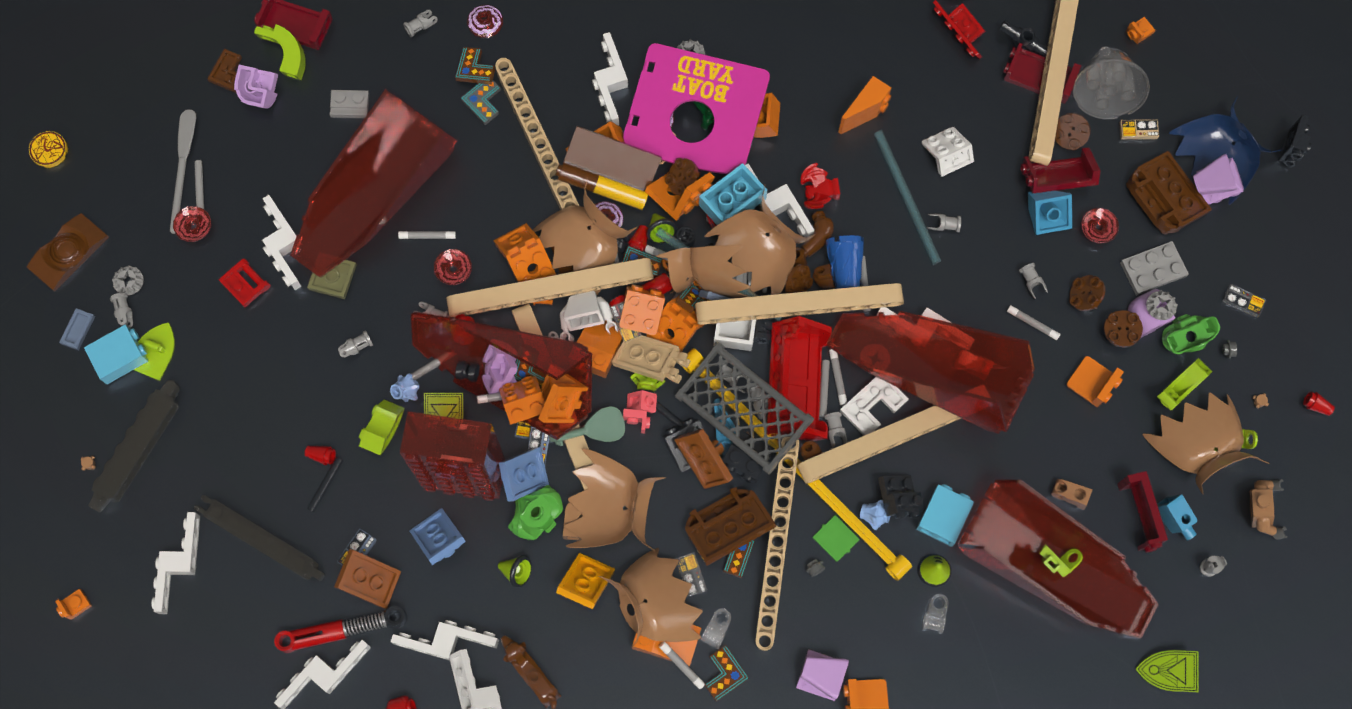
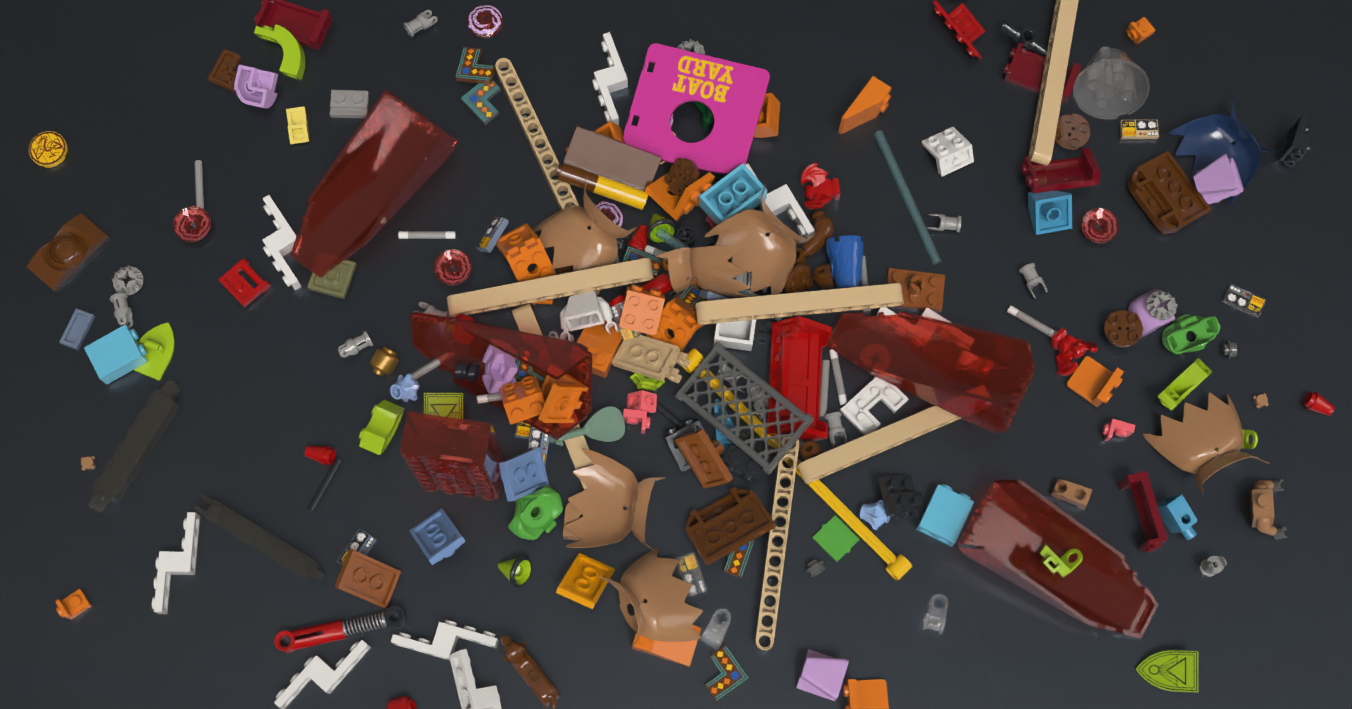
(185, 137): light grey piece -> none
(297, 125): none -> light yellow slope
(384, 361): none -> pearl gold head
(492, 234): none -> tile
(681, 665): light grey bar -> none
(919, 289): none -> dark orange plate
(934, 570): lime hat -> none
(1069, 349): none -> red animal
(1087, 284): reddish brown plate -> none
(1120, 428): none -> coral bracket
(1154, 268): light grey plate -> none

